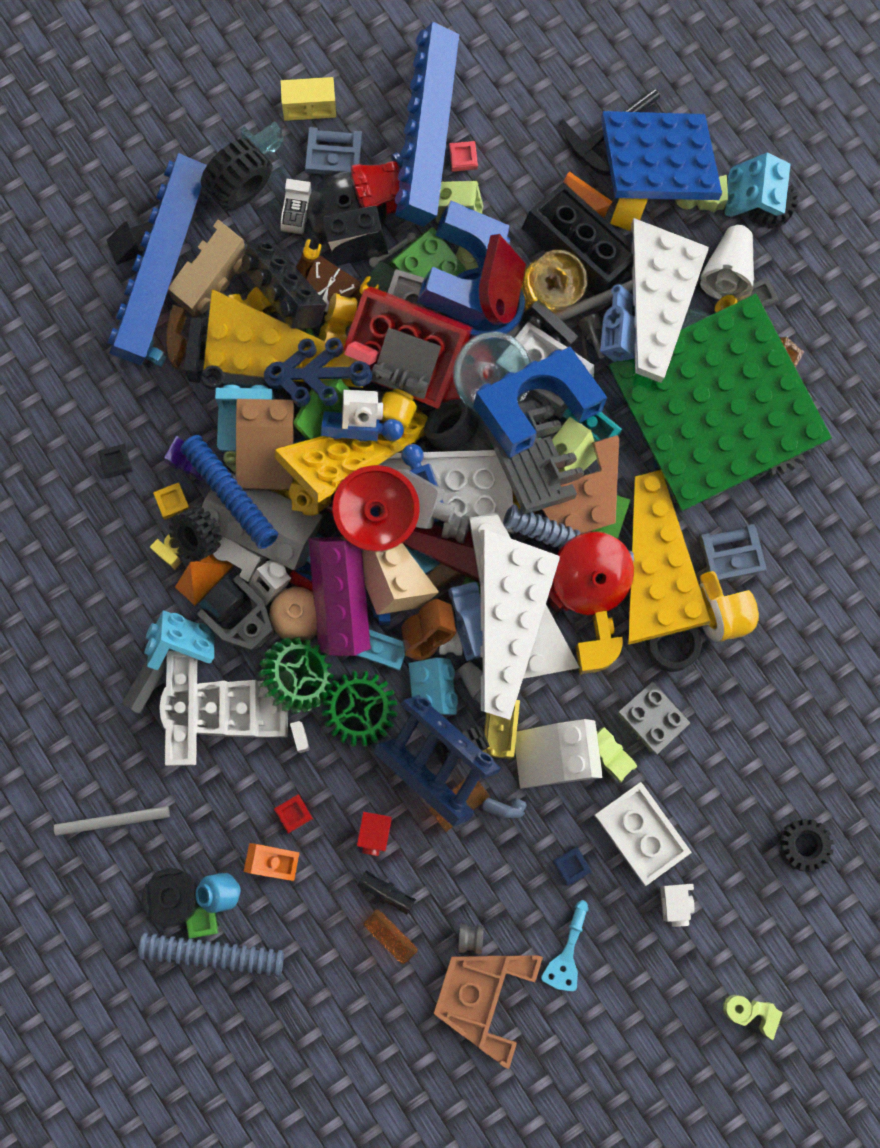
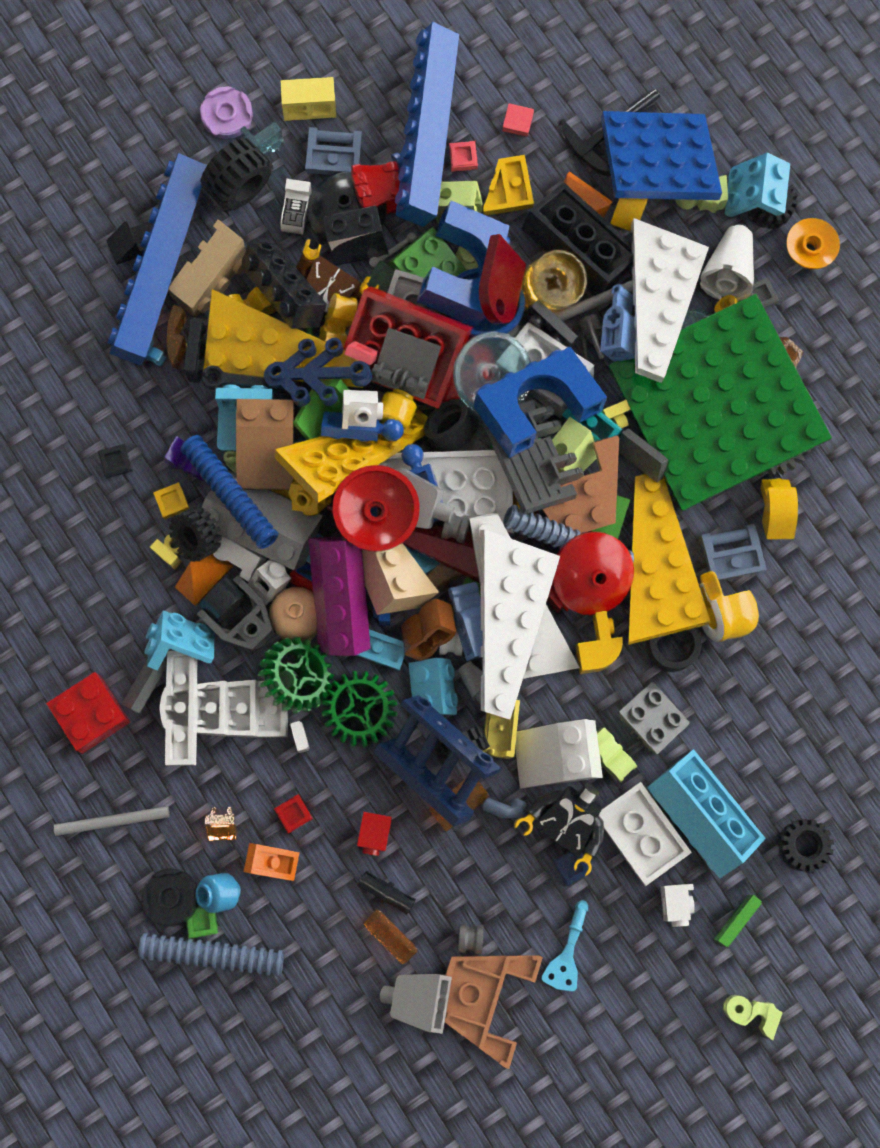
(88, 712): none -> red brick
(221, 826): none -> clear orange tile
(226, 112): none -> lavender tile
(419, 1000): none -> light grey torso
(510, 187): none -> yellow wing
(518, 120): none -> coral tile
(570, 820): none -> black torso
(616, 413): none -> light yellow tile
(642, 455): none -> dark grey tile
(706, 814): none -> medium azure slope
(737, 920): none -> bright green tile
(780, 508): none -> yellow brick
(820, 235): none -> light orange dish

